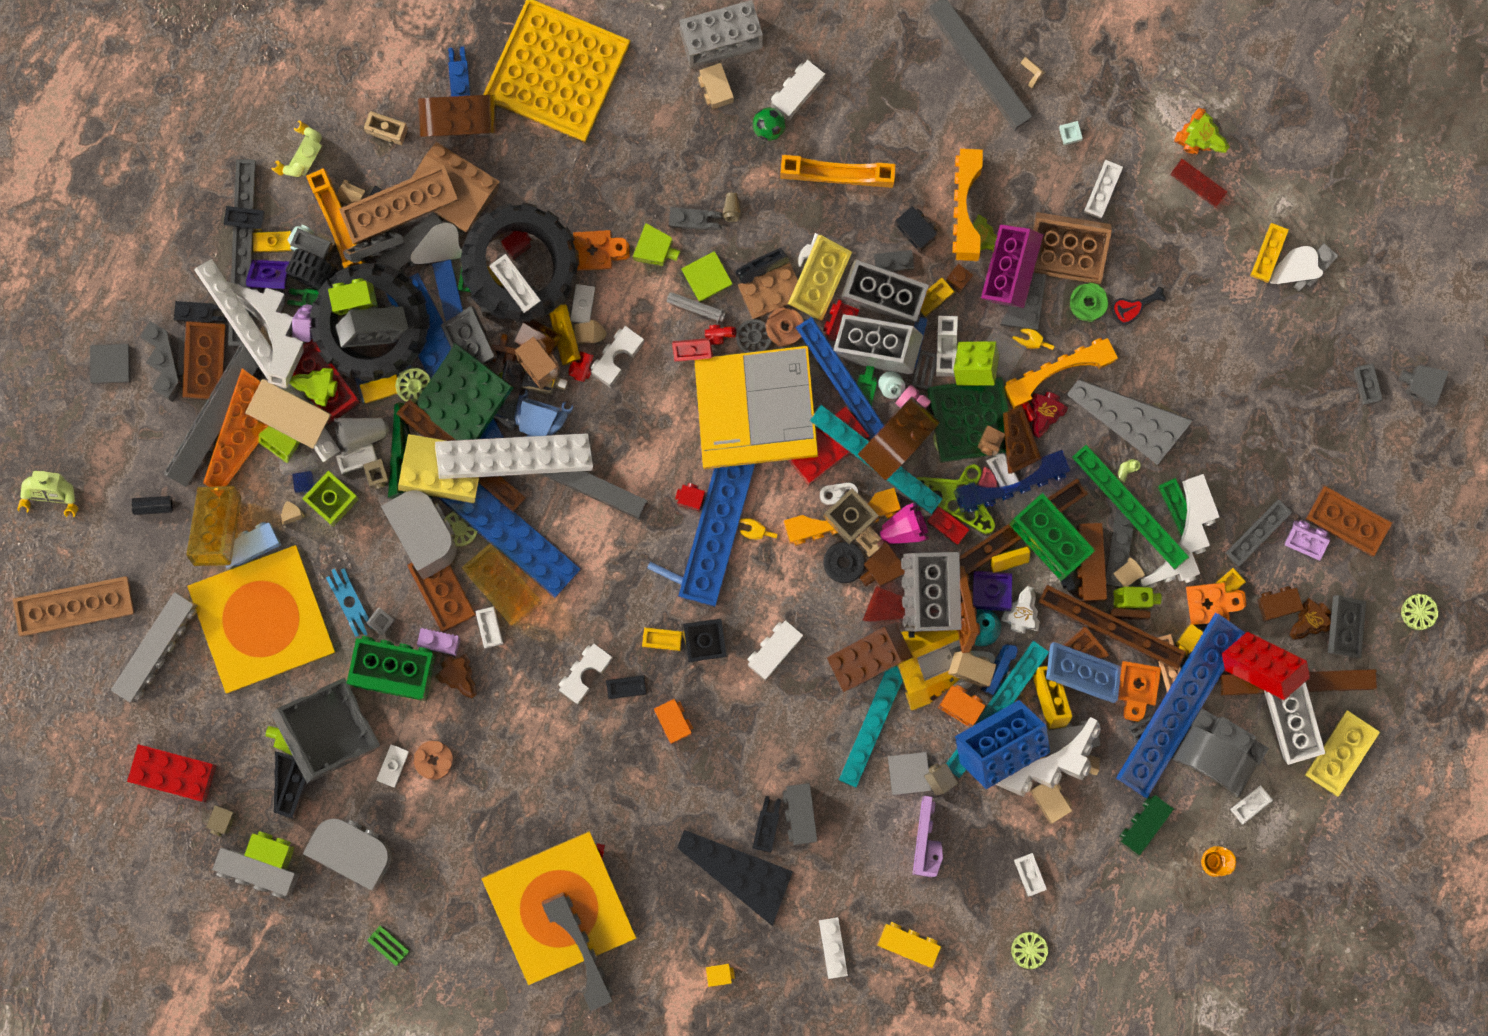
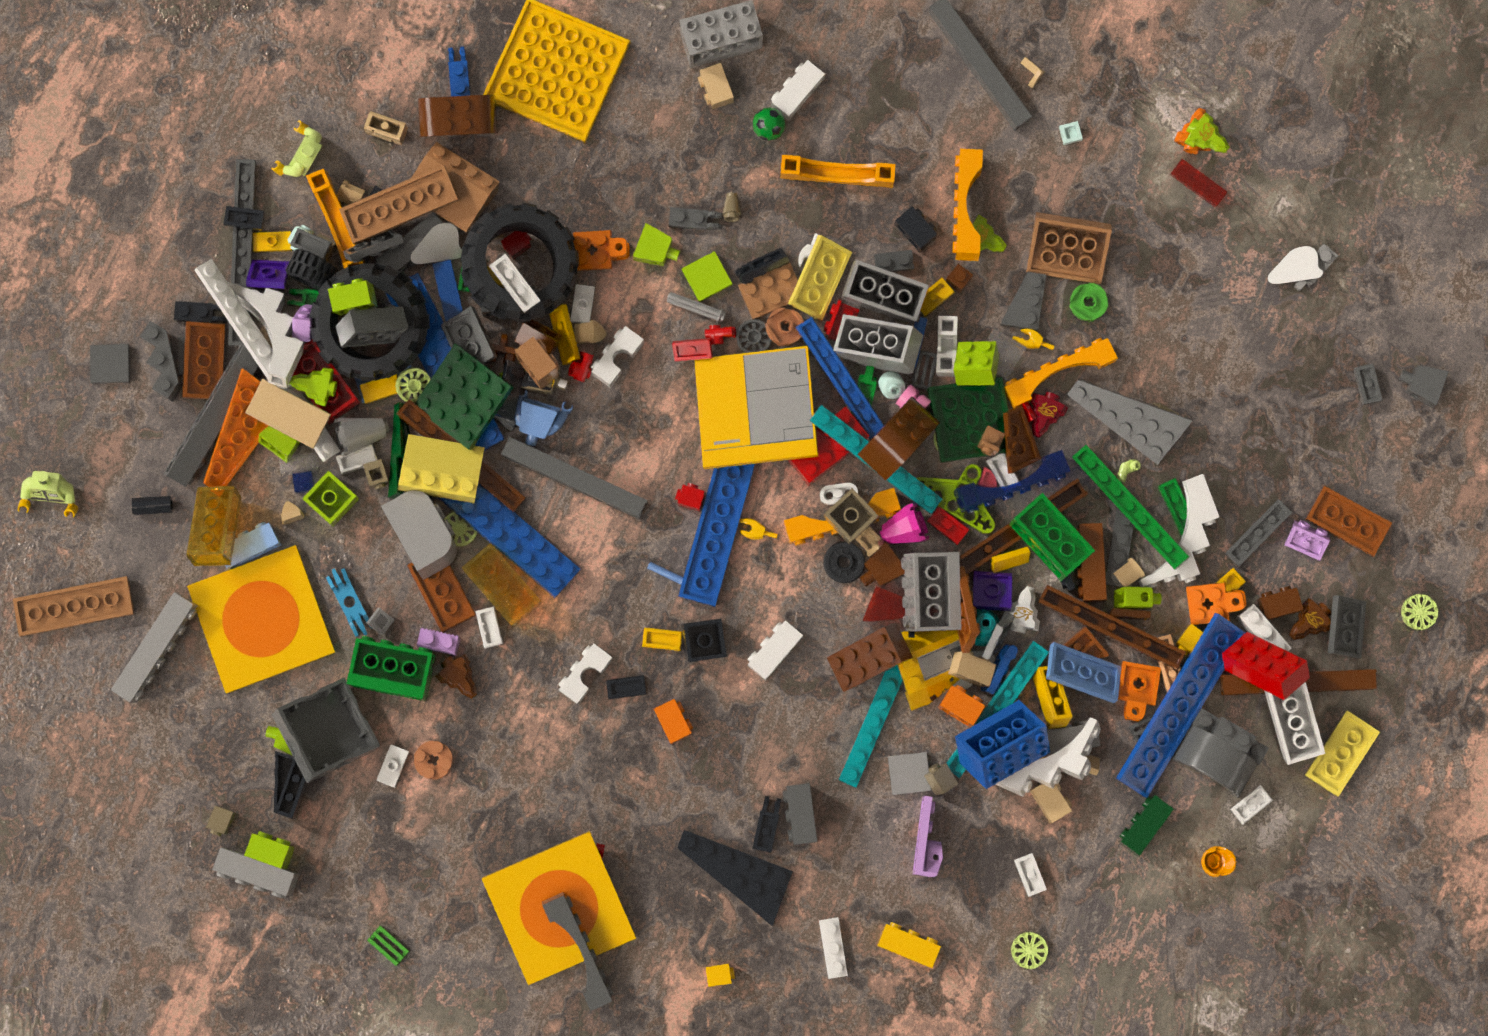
(171, 773): red brick -> none
(351, 851): light grey brick -> none
(513, 456): white plate -> none
(998, 636): none -> dark grey tile
(1012, 266): magenta brick -> none
(1103, 189): white plate -> none
(1128, 311): black piece -> none
(1256, 623): none -> white brick
(1269, 252): yellow plate -> none

